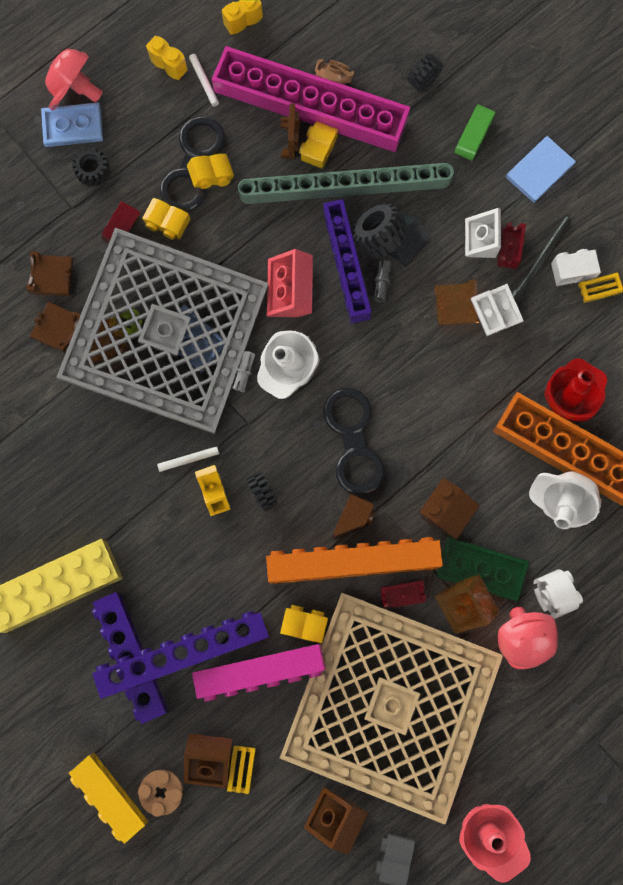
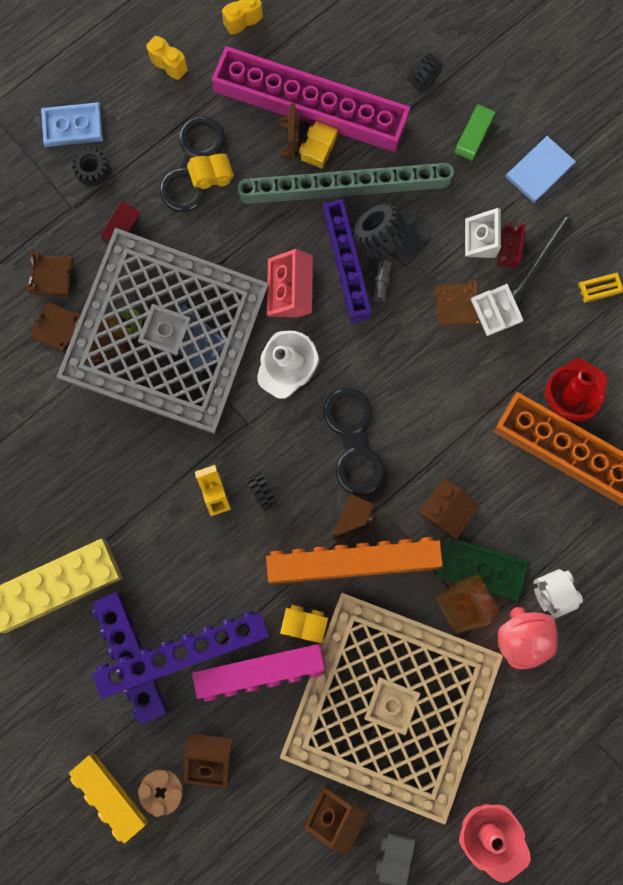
(66, 74): coral piece -> none
(166, 218): yellow brick -> none
(188, 459): white bar -> none
(203, 79): white bar -> none
(238, 789): yellow tile -> none
(244, 371): light grey axle -> none
(334, 71): medium nougat plate -> none
(403, 595): dark red hinge -> none
(566, 498): white piece -> none
(575, 267): white brick -> none

